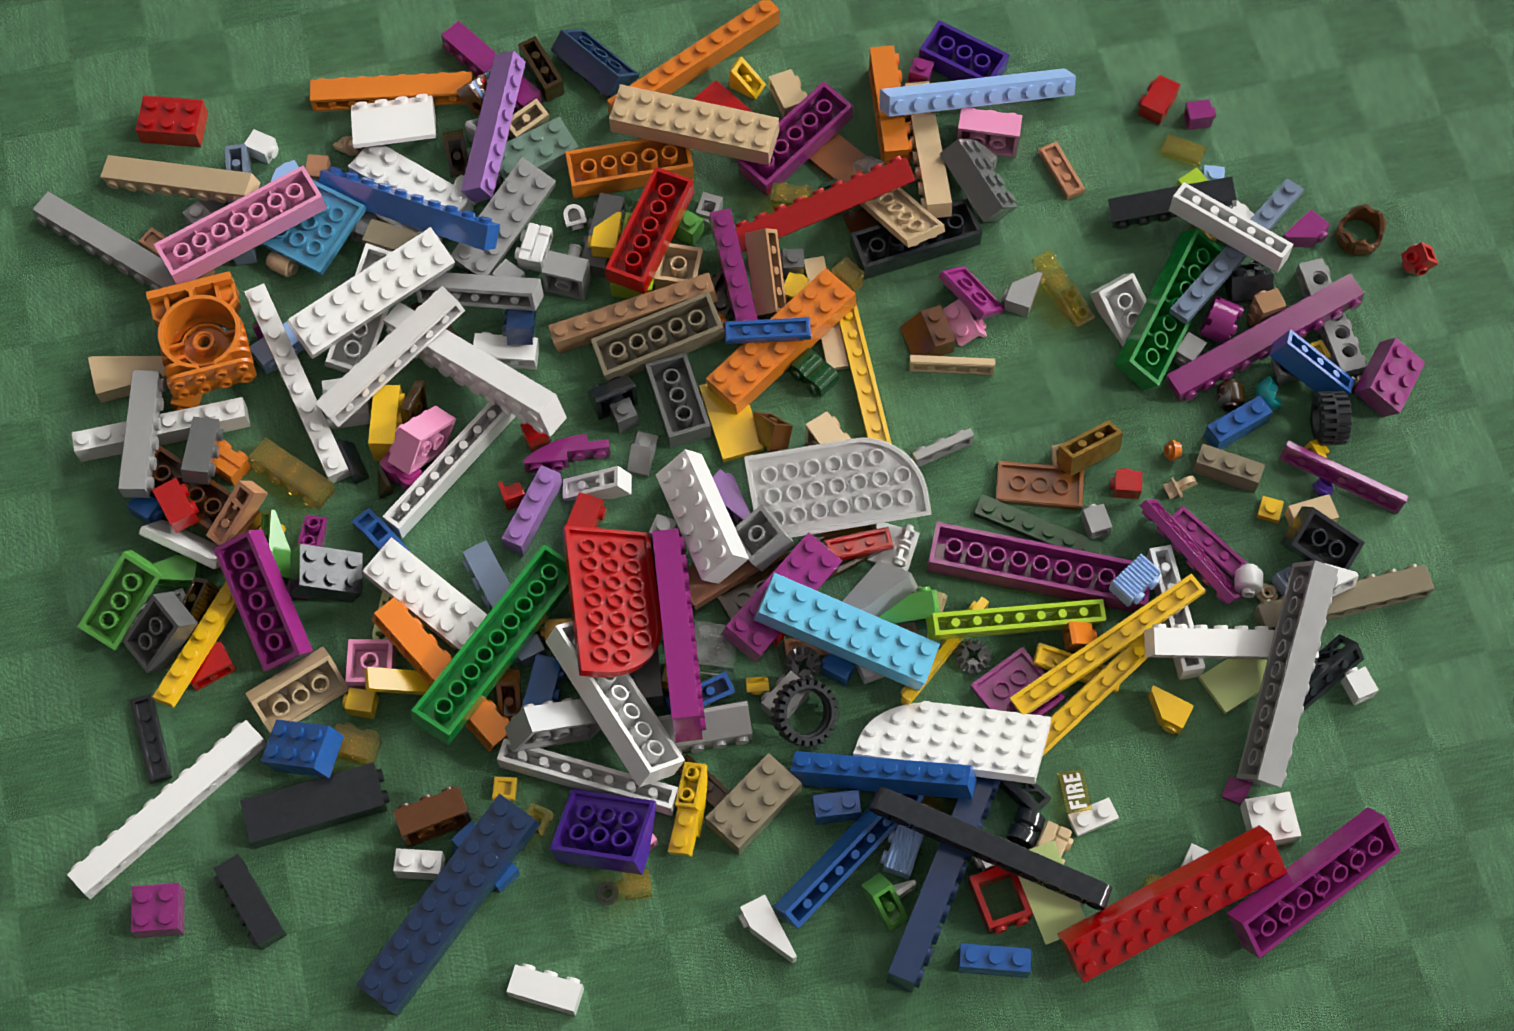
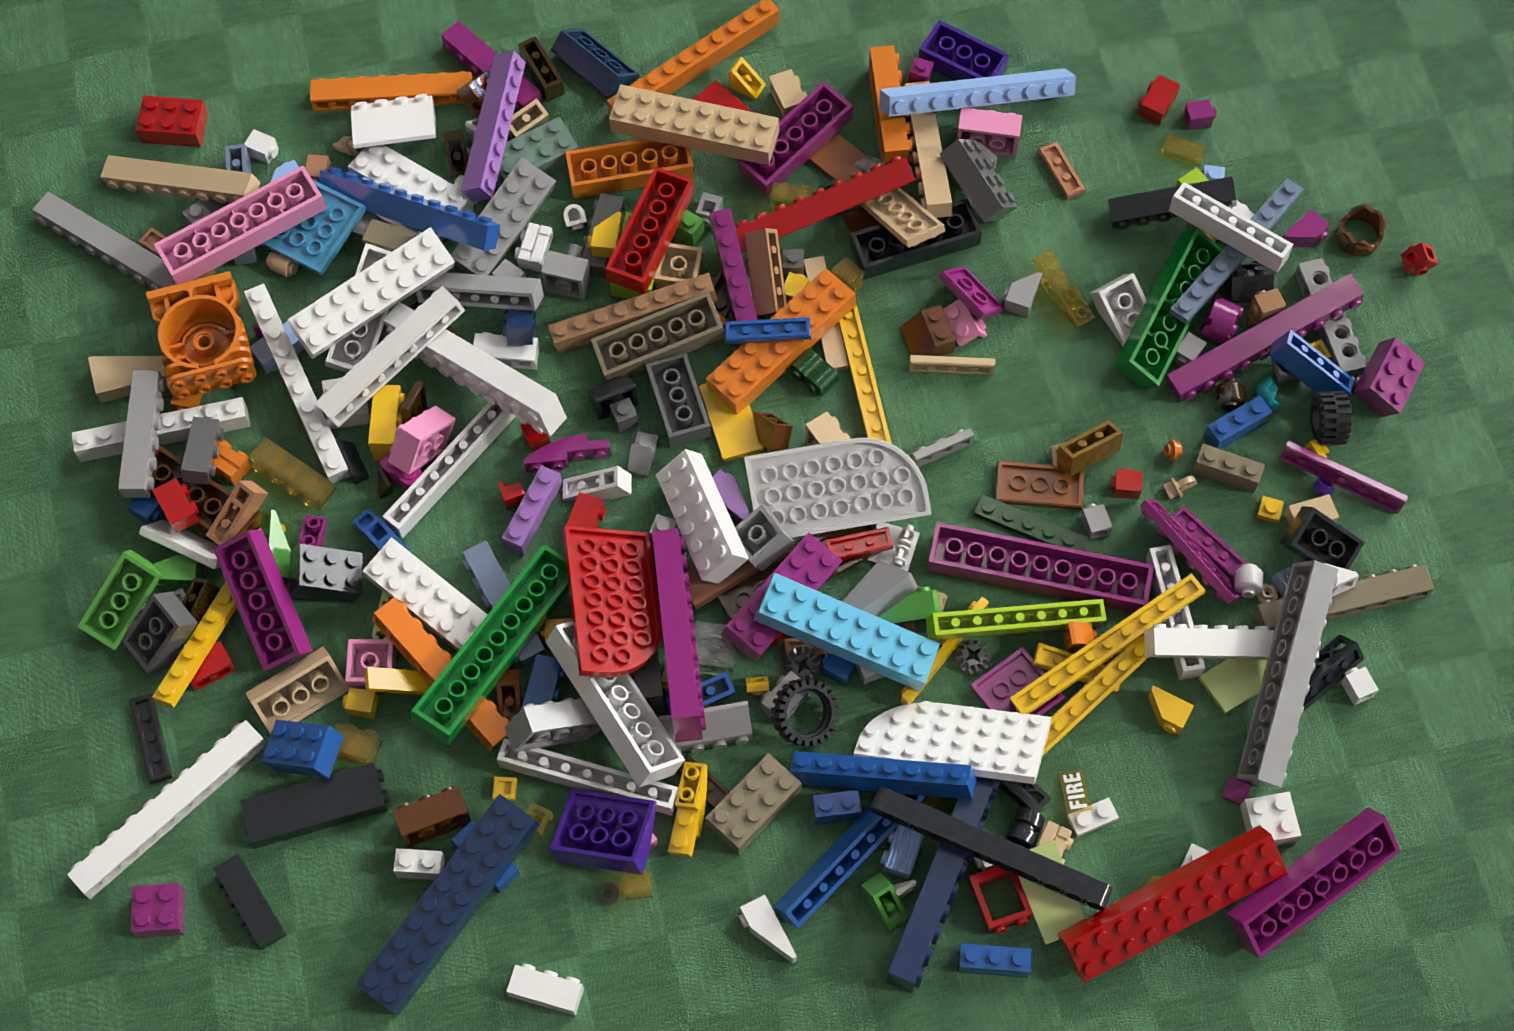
(1135, 580): light blue brick -> none

